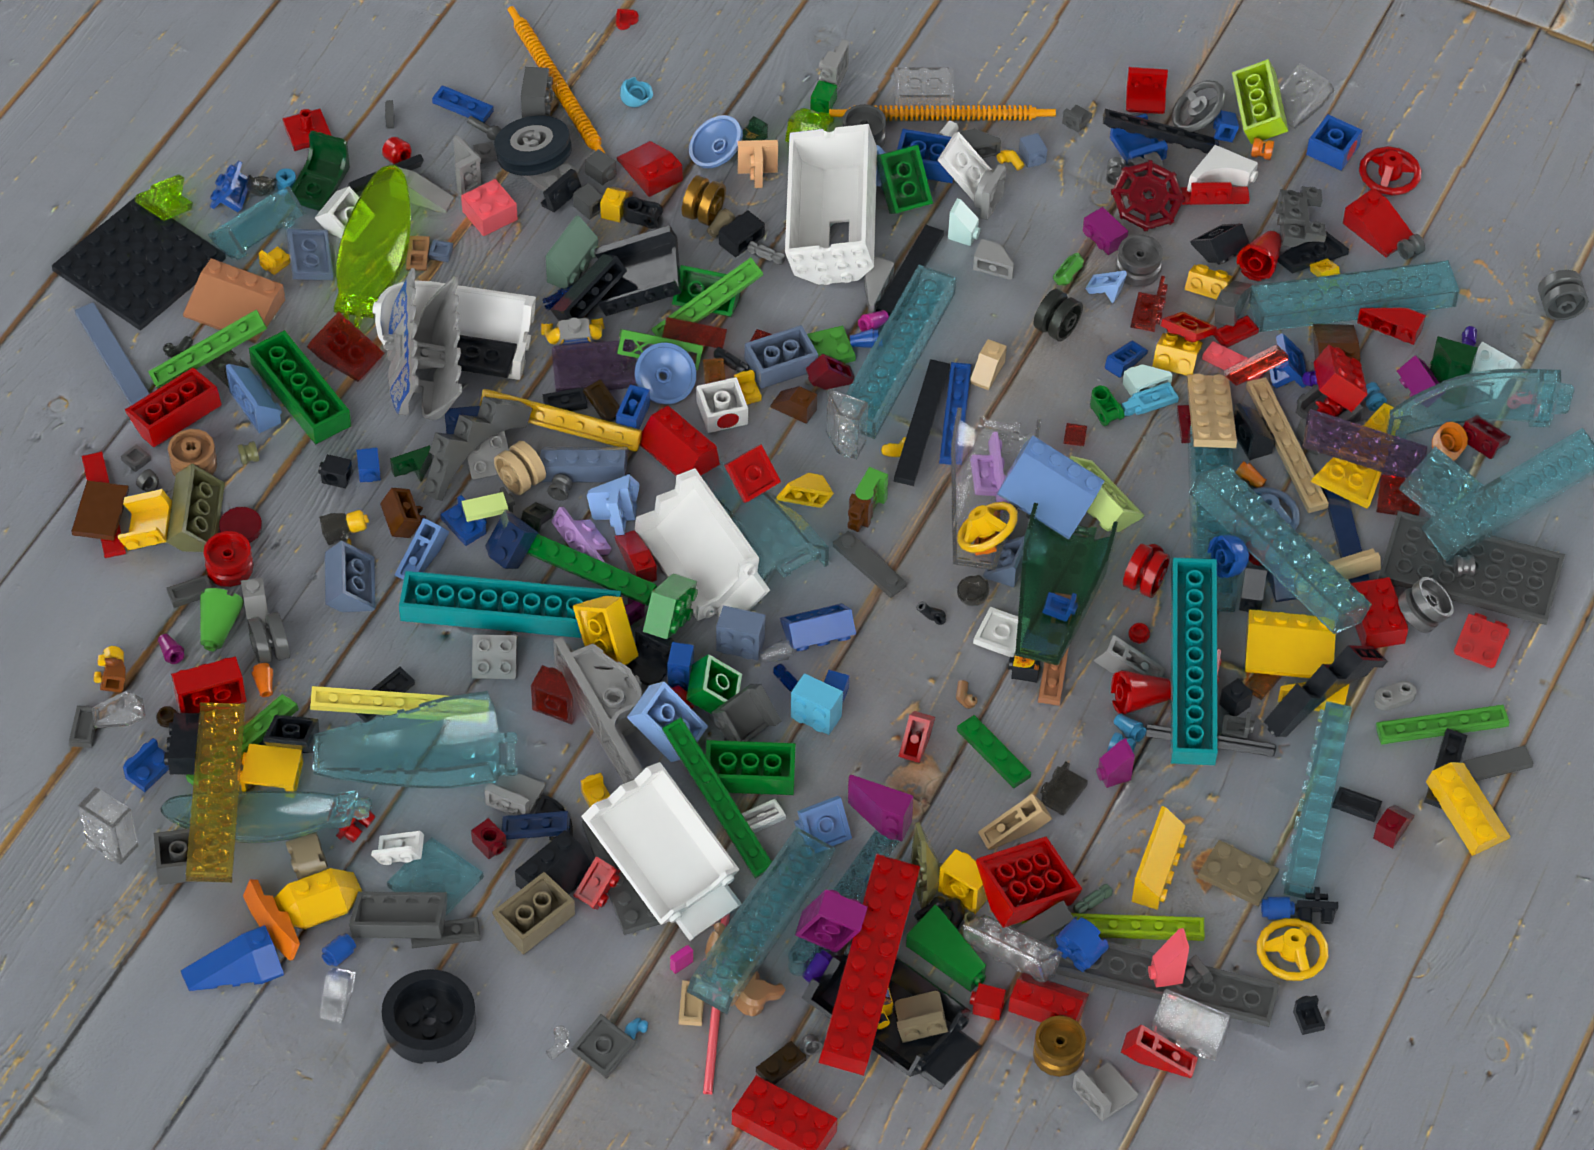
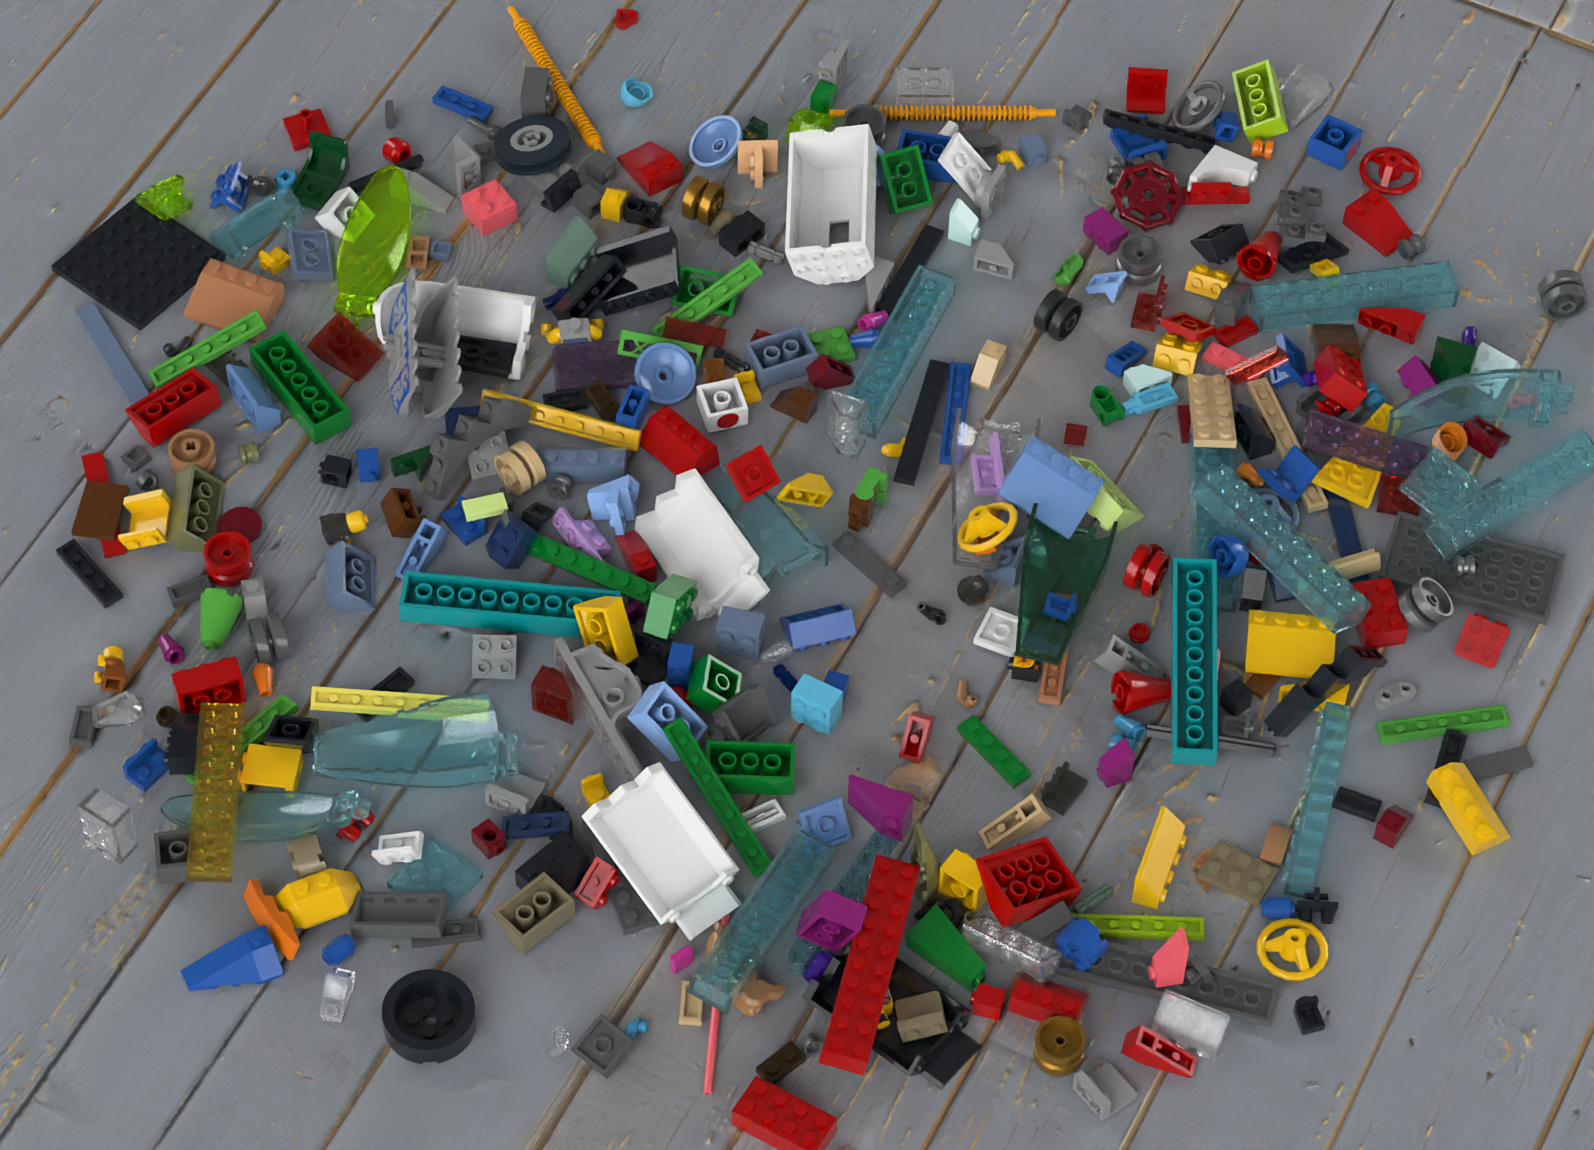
(89, 573): none -> black plate
(1276, 844): none -> medium nougat slope
(1291, 475): none -> blue bracket

